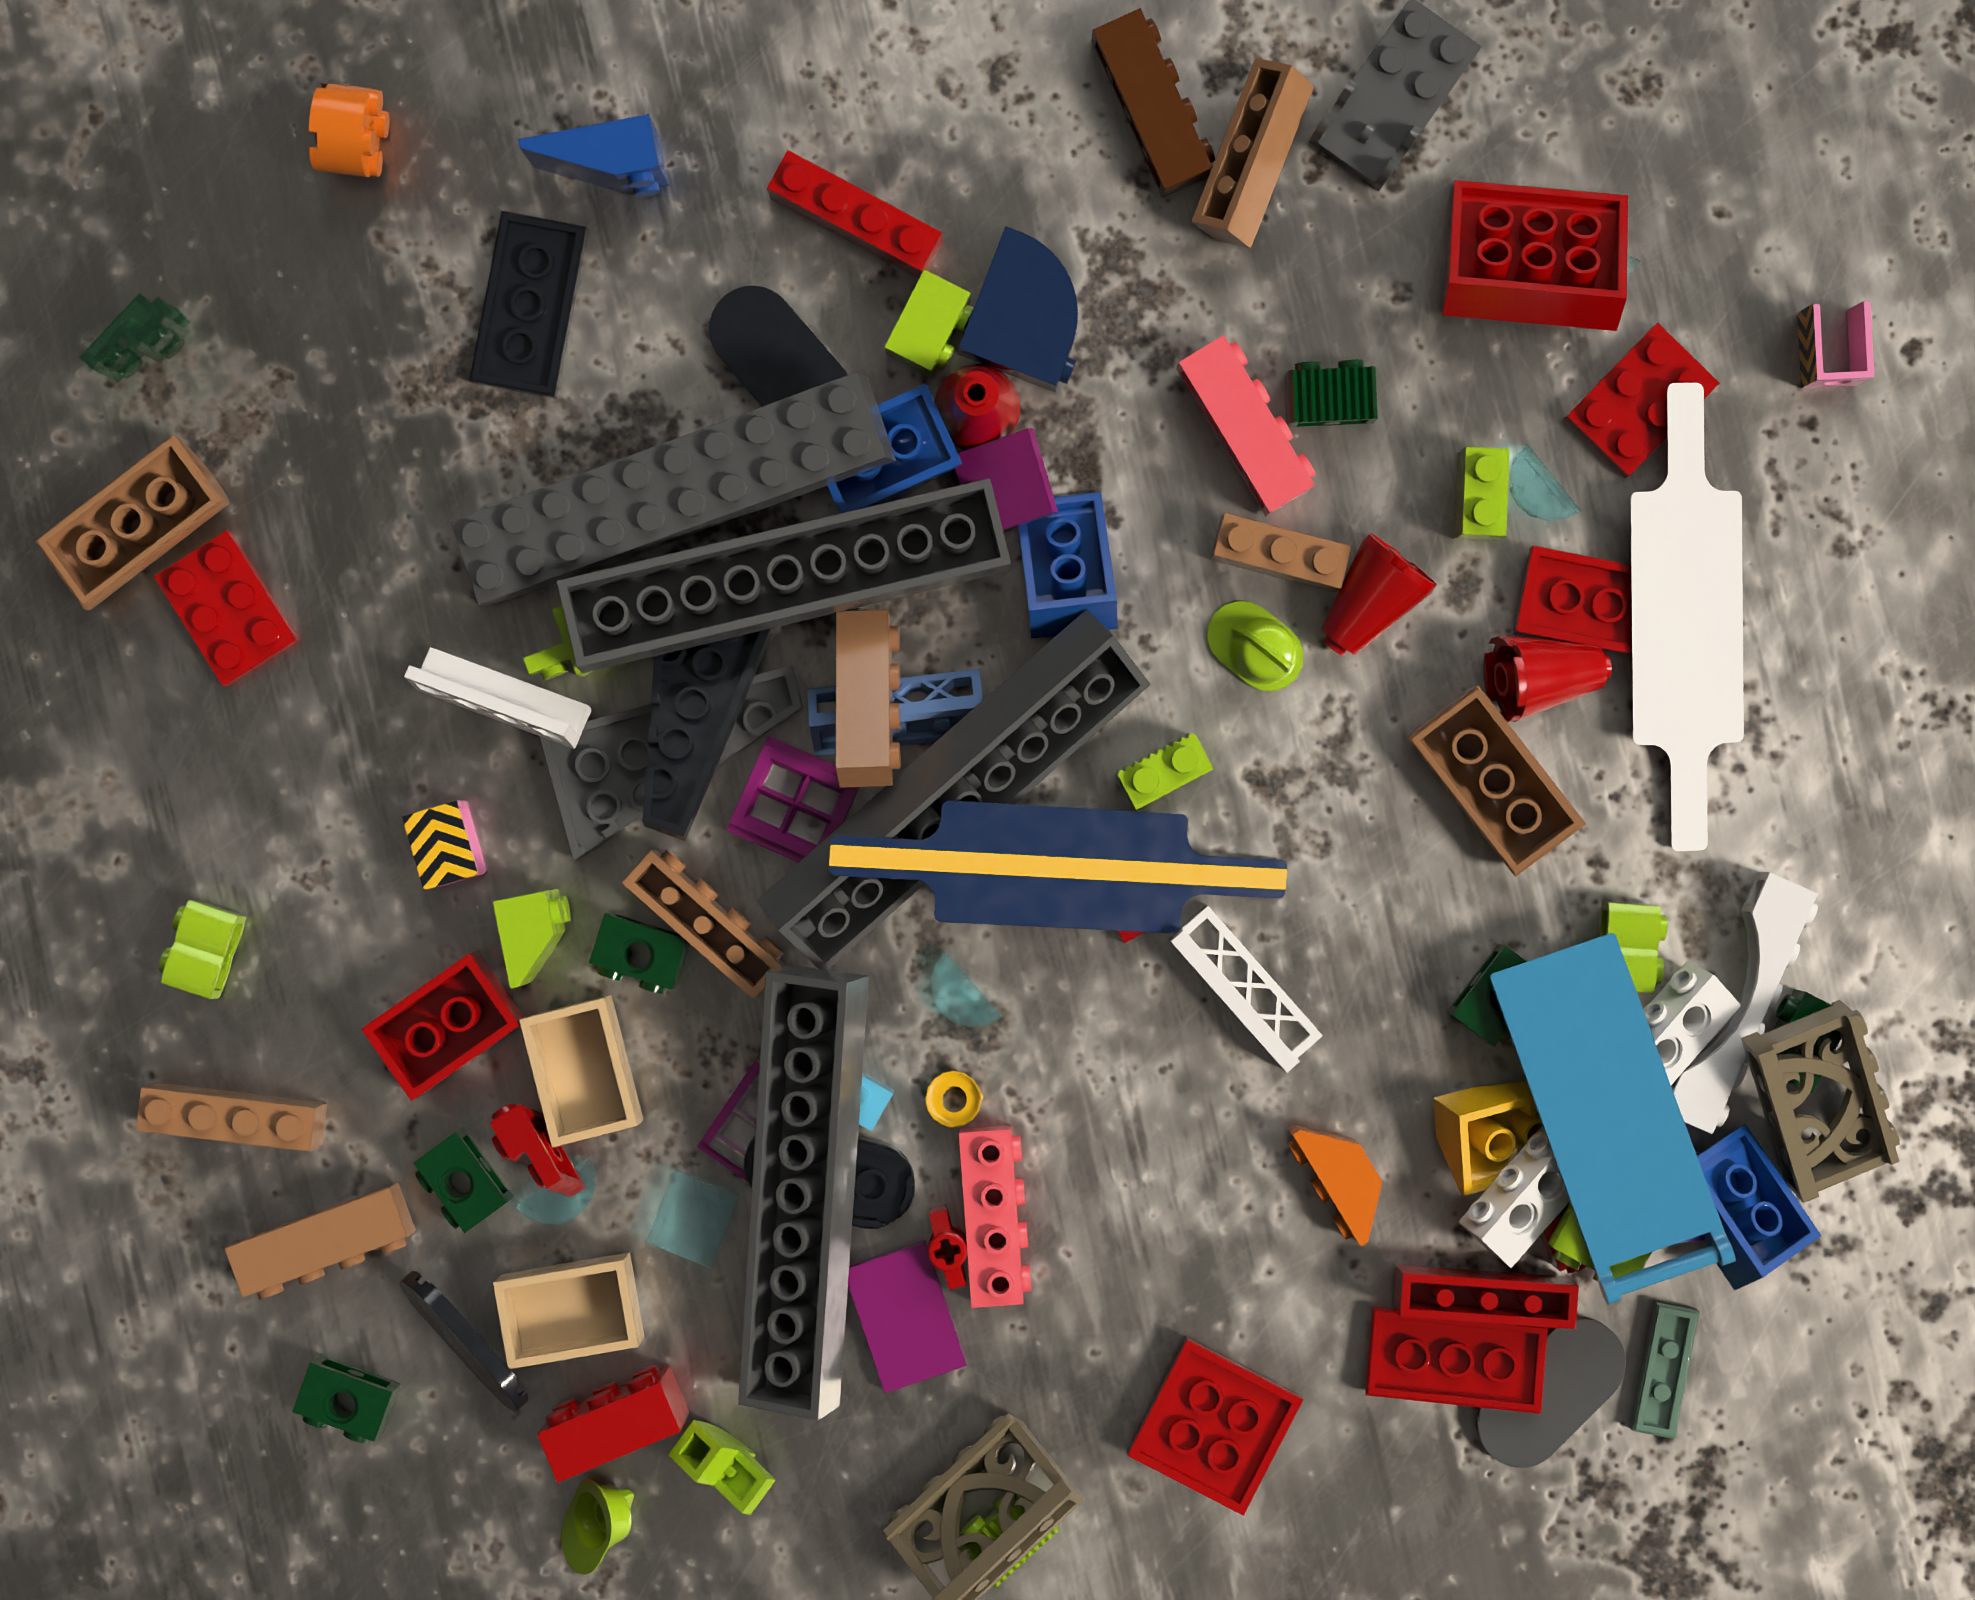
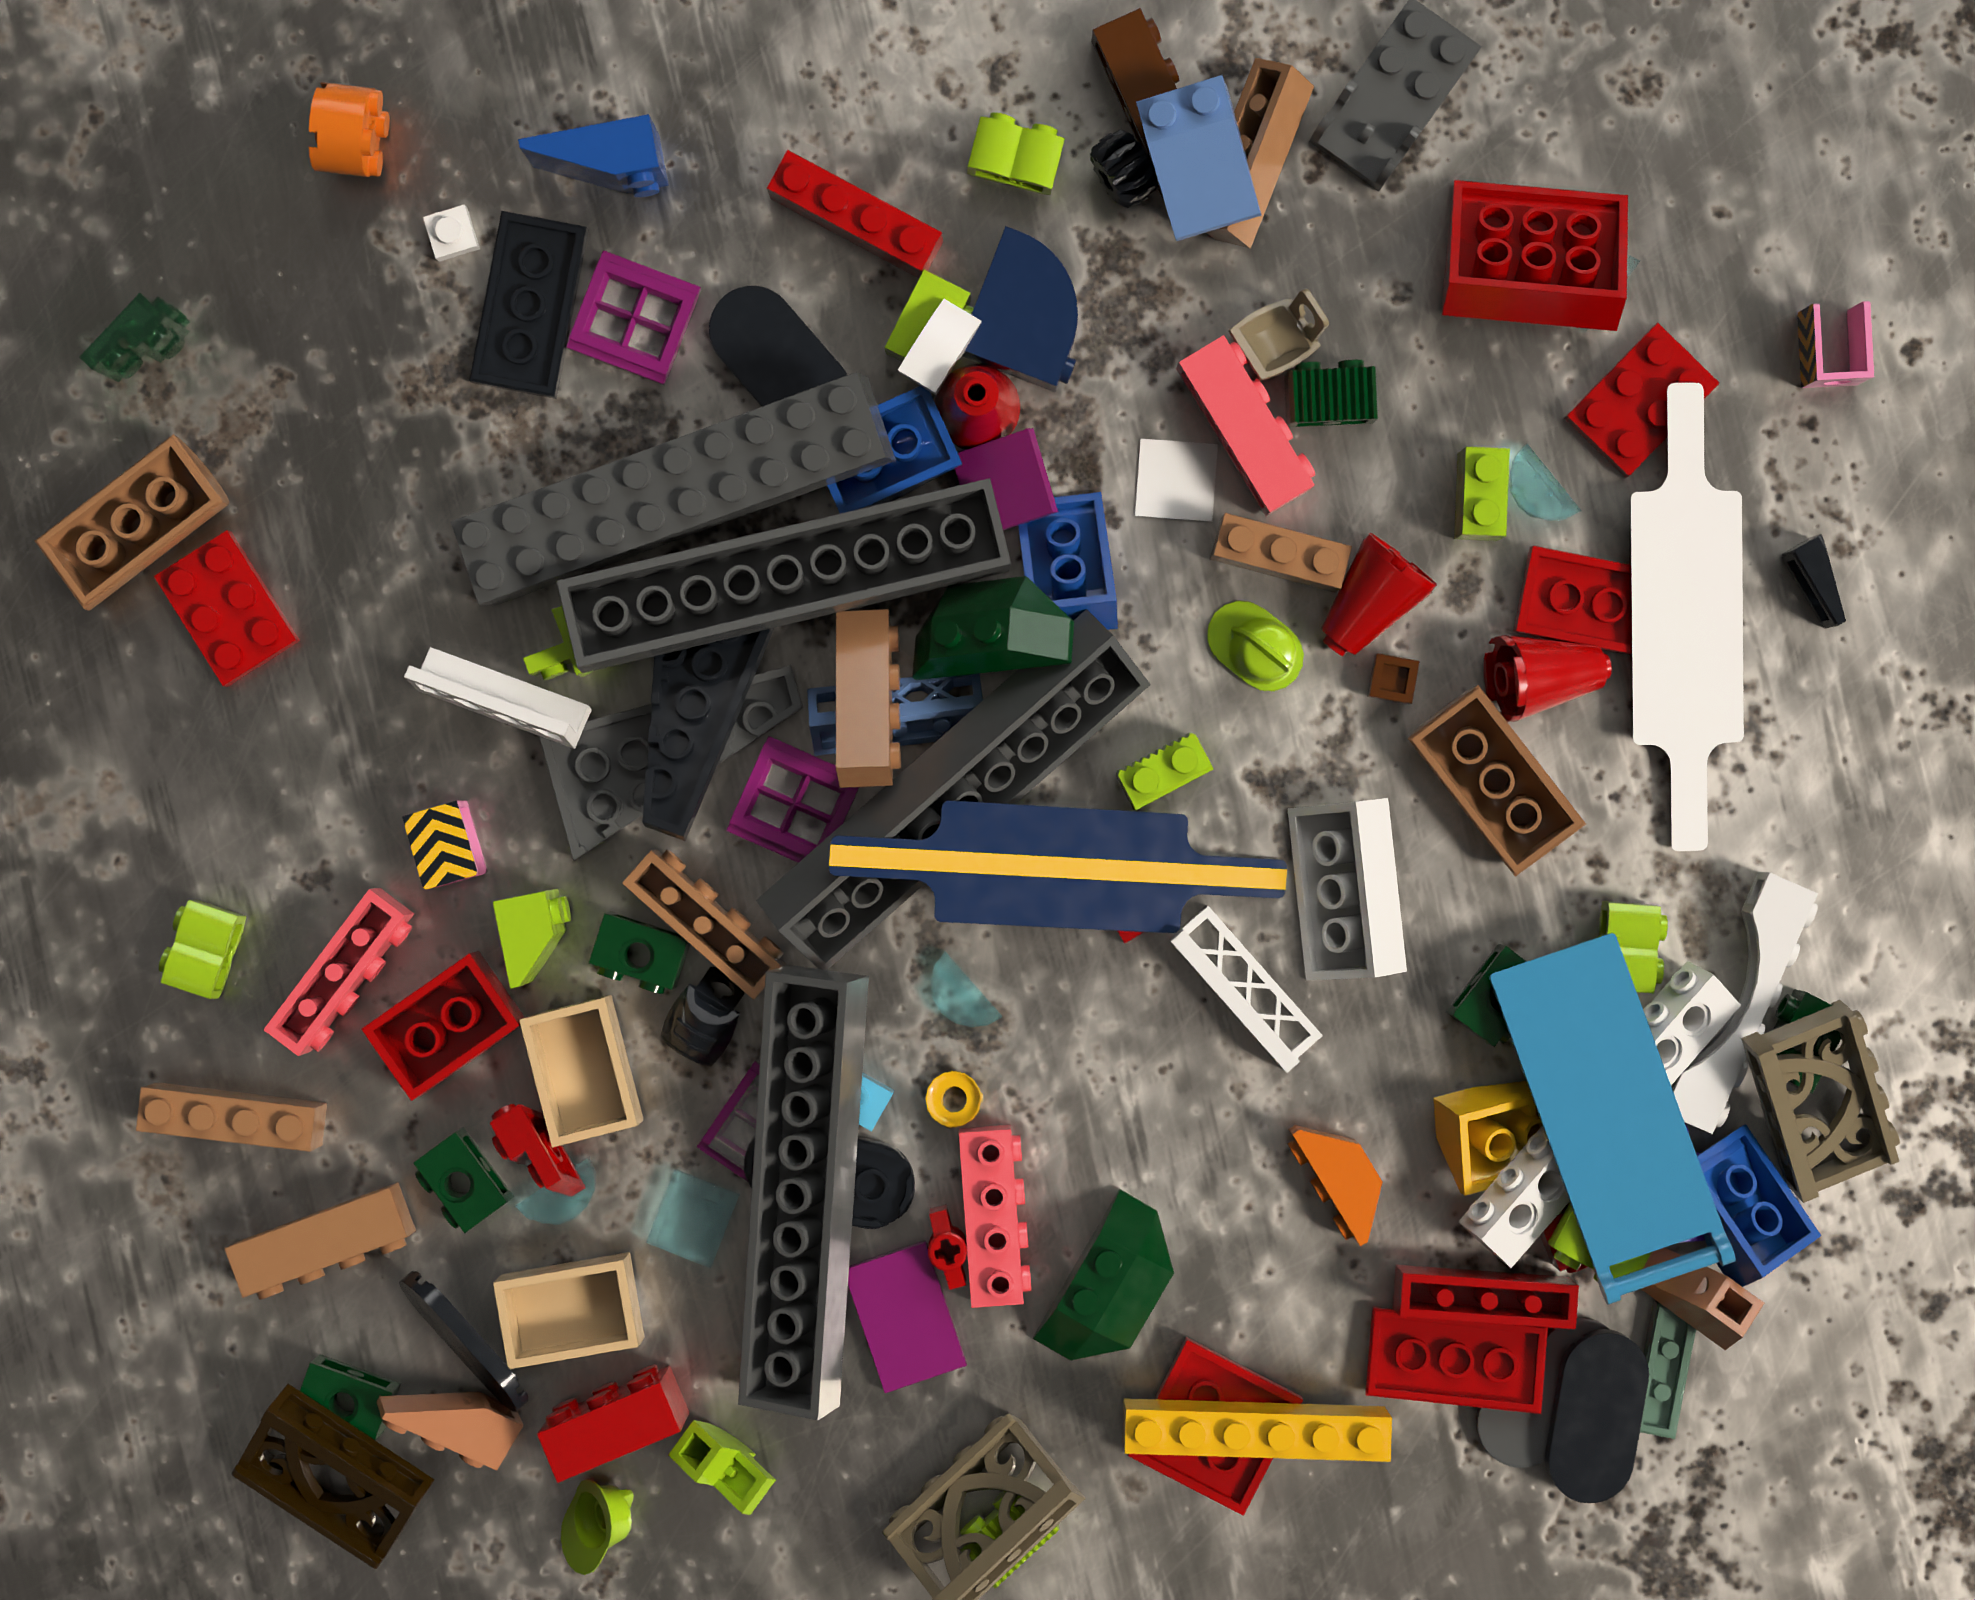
(323, 1438): none -> dark brown fence
(339, 971): none -> coral brick
(451, 233): none -> white plate
(463, 1422): none -> nougat slope
(633, 317): none -> magenta piece
(700, 1023): none -> black piece
(939, 346): none -> white slope
(992, 630): none -> dark green wedge
(1015, 153): none -> lime brick
(1110, 1284): none -> dark green wedge
(1124, 168): none -> black gear
(1176, 480): none -> white sticker
(1199, 157): none -> medium blue slope
(1256, 1430): none -> yellow brick
(1279, 335): none -> dark tan piece
(1347, 890): none -> white slope
(1393, 678): none -> reddish brown plate
(1597, 1416): none -> black tile
(1706, 1301): none -> nougat slope
(1814, 575): none -> black slope

